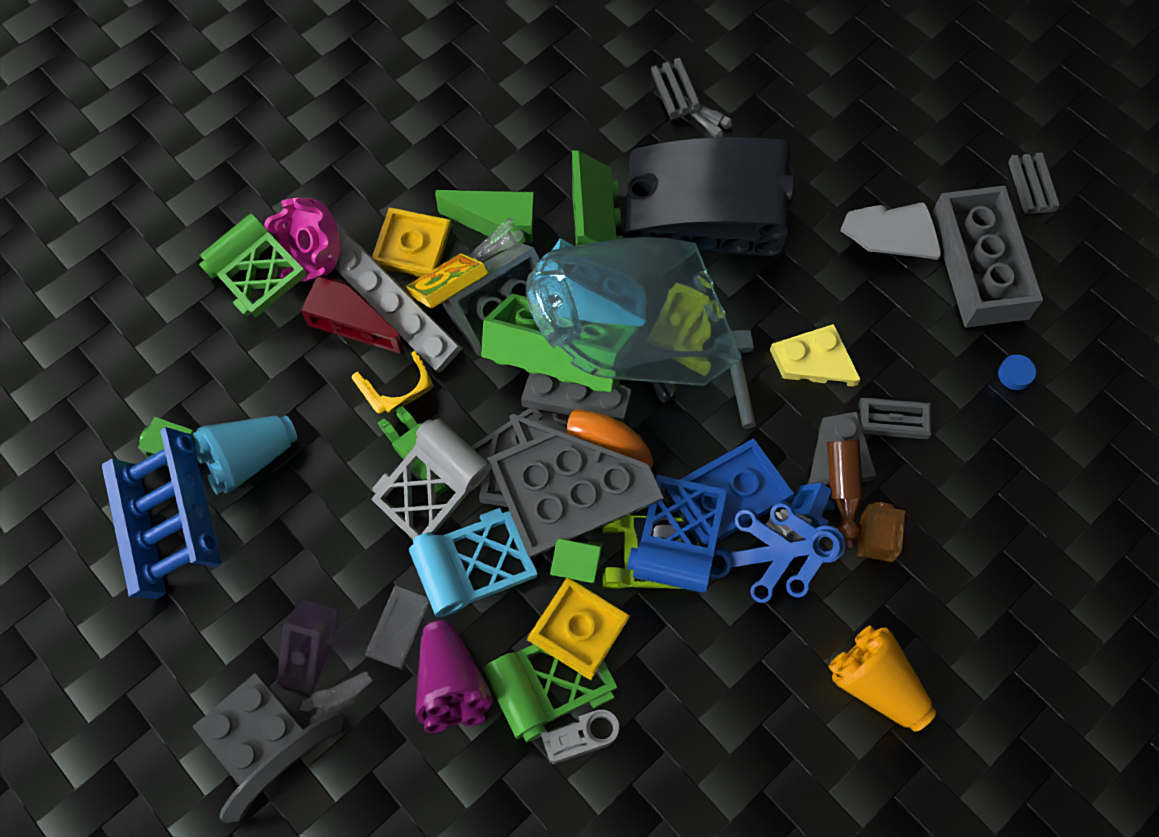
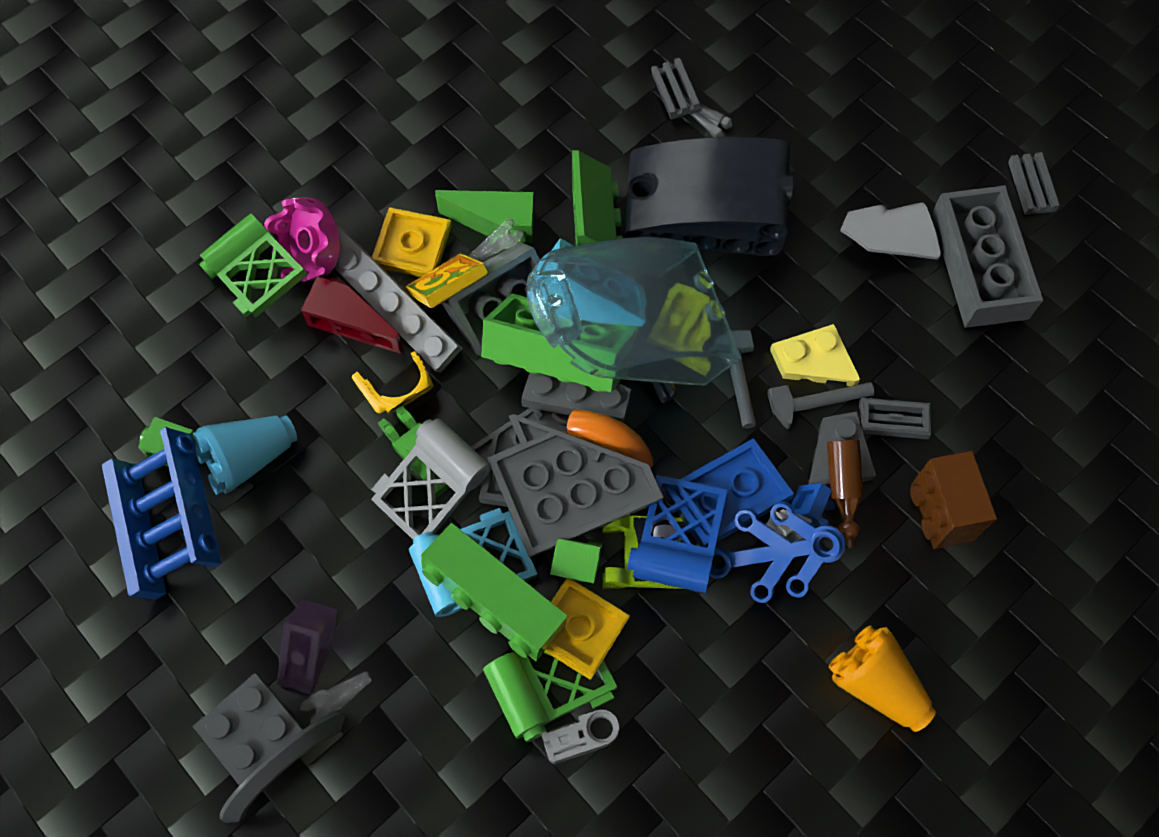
(397, 627): clear tile -> none
(448, 681): magenta cone -> none
(492, 592): none -> bright green brick
(784, 405): none -> dark grey piece
(881, 532): clear orange brick -> none
(952, 500): none -> reddish brown brick
(1017, 372): blue tile -> none

